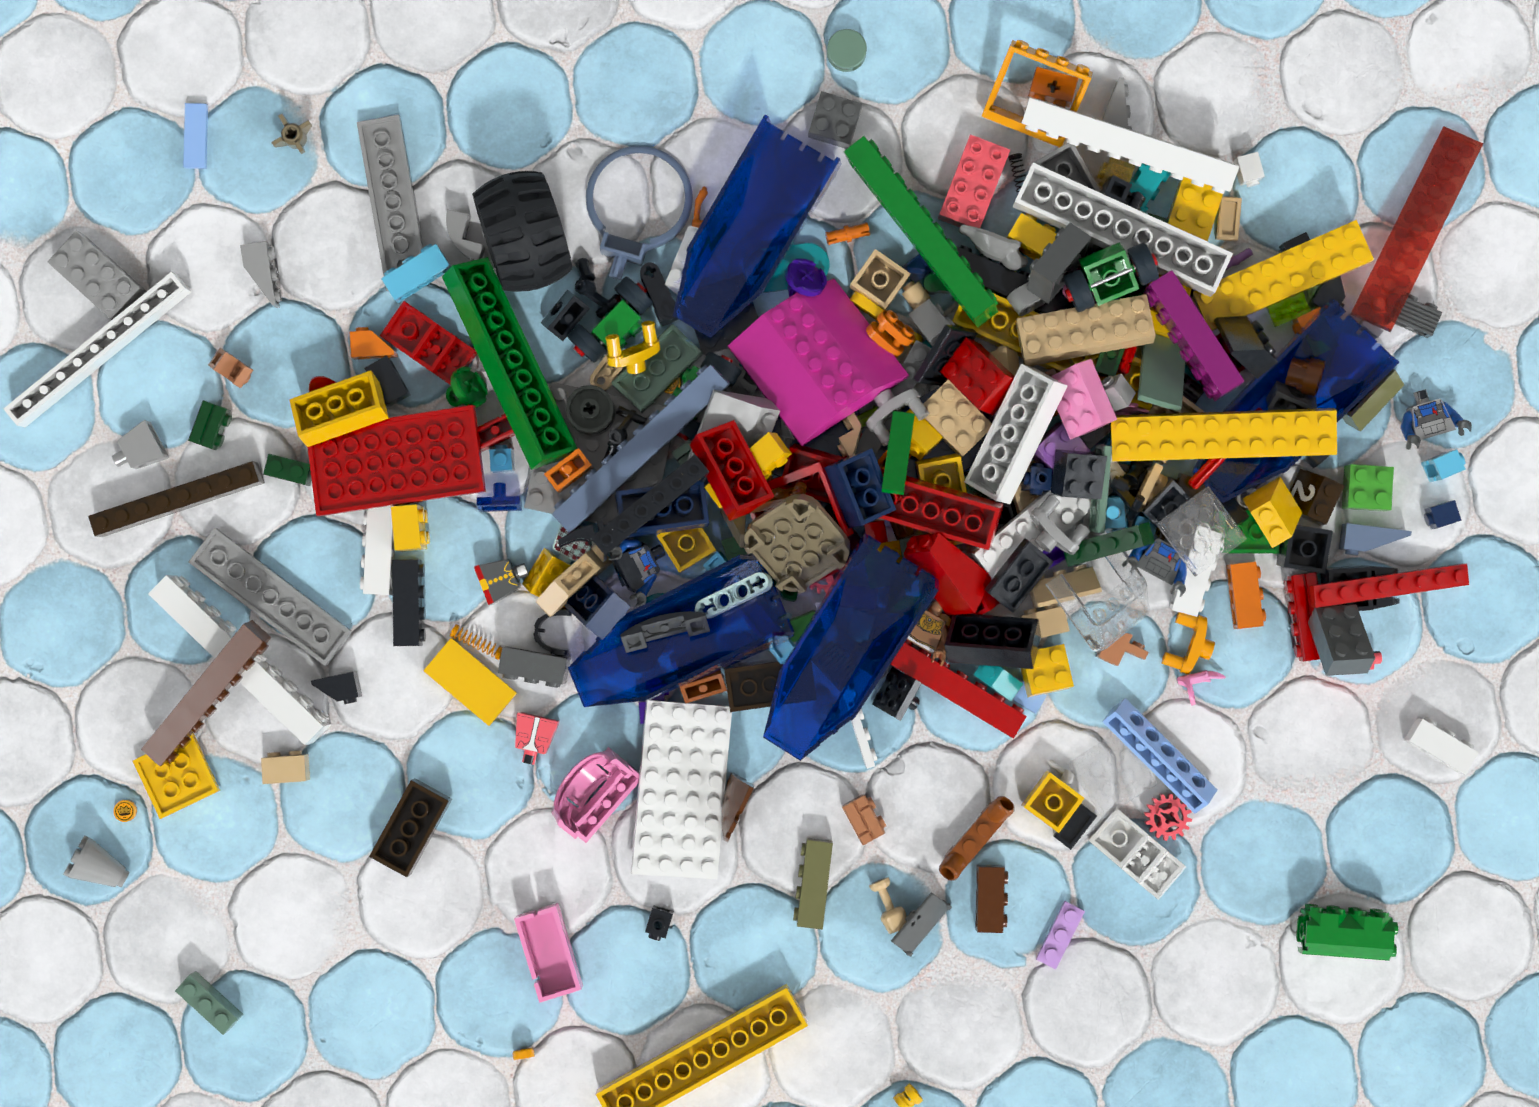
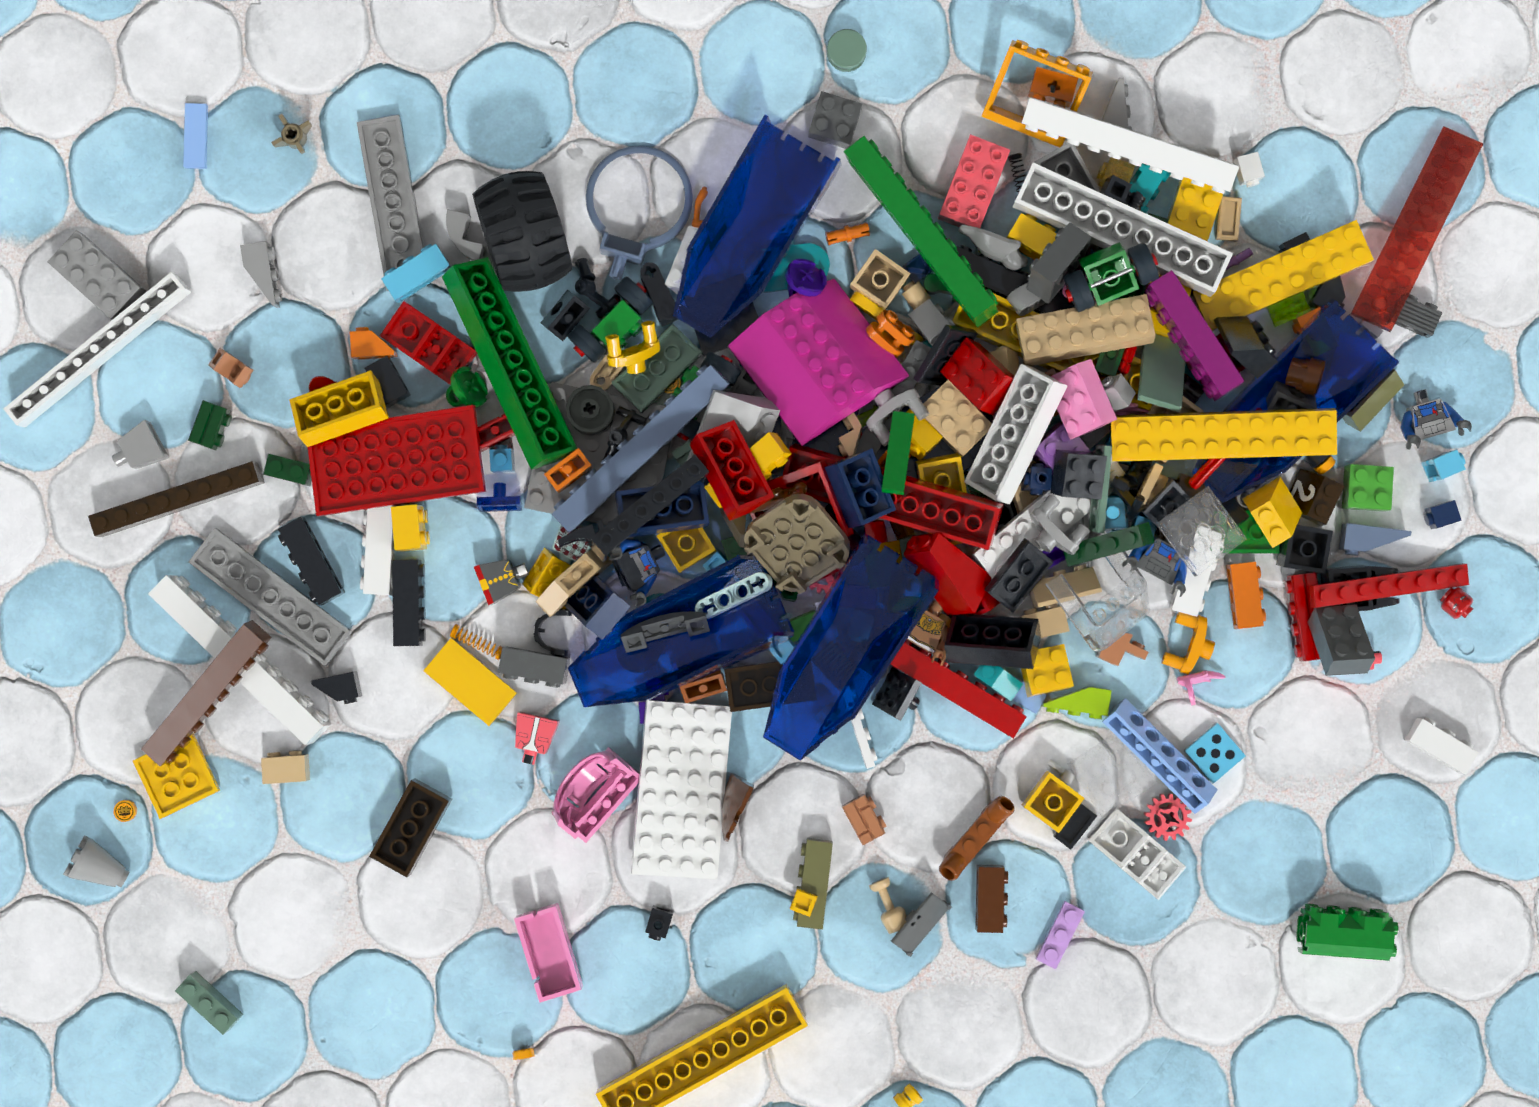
(311, 561): none -> black brick
(803, 902): none -> yellow tile
(1085, 700): none -> lime slope
(1214, 753): none -> medium azure tile
(1327, 464): none -> light orange tile
(1456, 603): none -> red head

